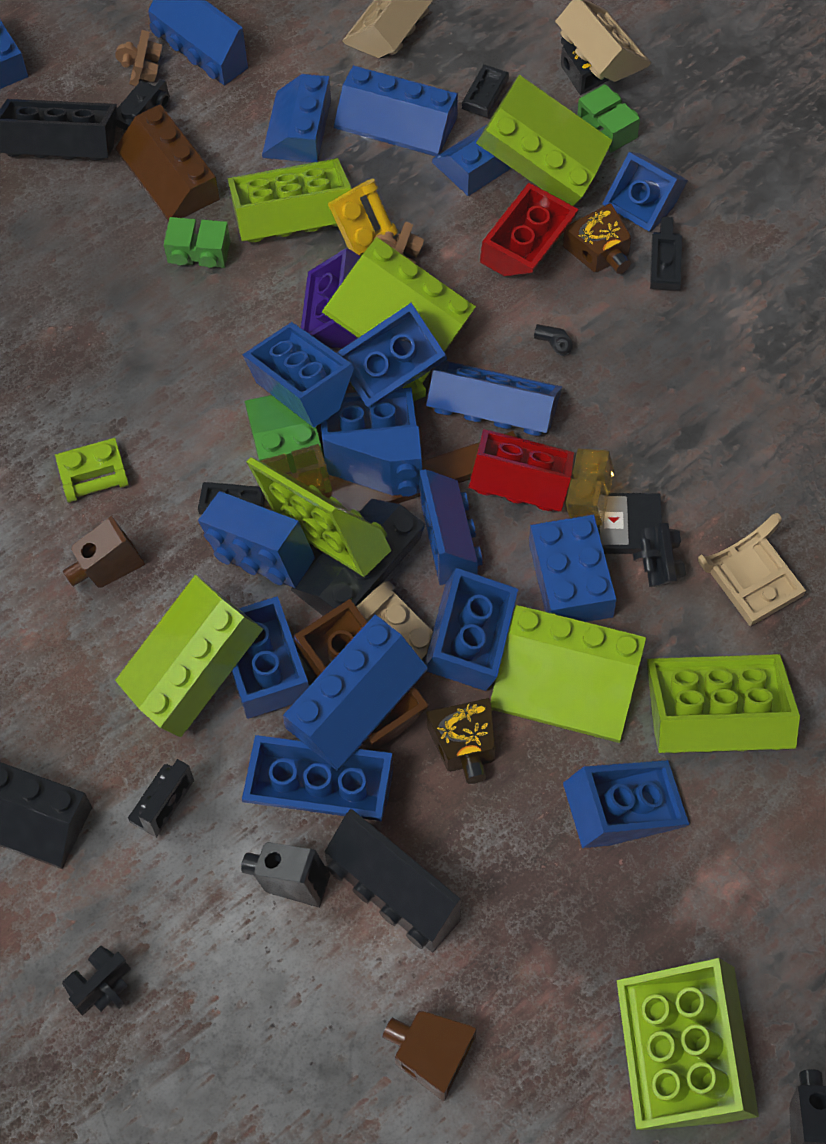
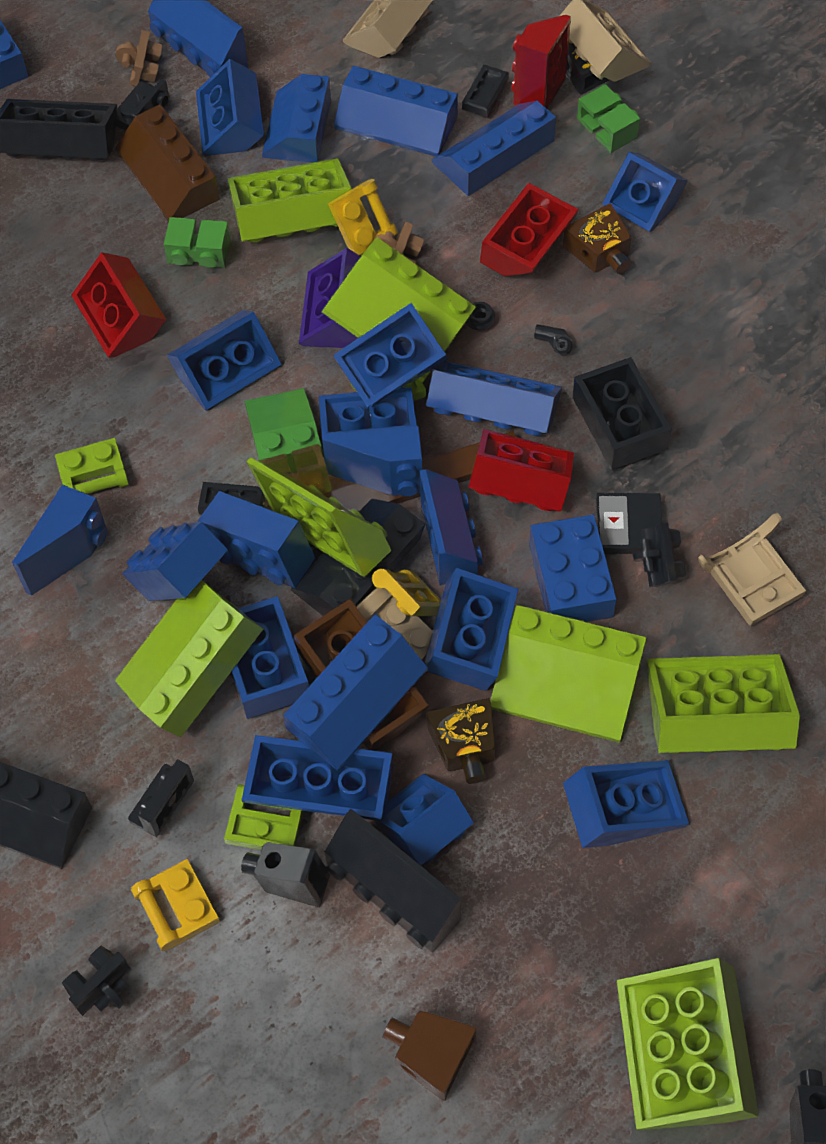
(61, 539): none -> blue slope
(103, 555): reddish brown torso -> none
(117, 305): none -> red slope
(174, 561): none -> blue brick
(186, 900): none -> yellow plate
(224, 359): none -> blue slope
(229, 110): none -> blue slope
(255, 828): none -> lime plate
(300, 373): blue slope -> none
(409, 590): none -> yellow plate
(424, 819): none -> blue slope
(482, 310): none -> black plate
(541, 60): none -> red slope
(545, 142): lime slope -> none
(586, 493): clear yellow piece -> none
(621, 413): none -> black brick
(666, 257): black hinge -> none

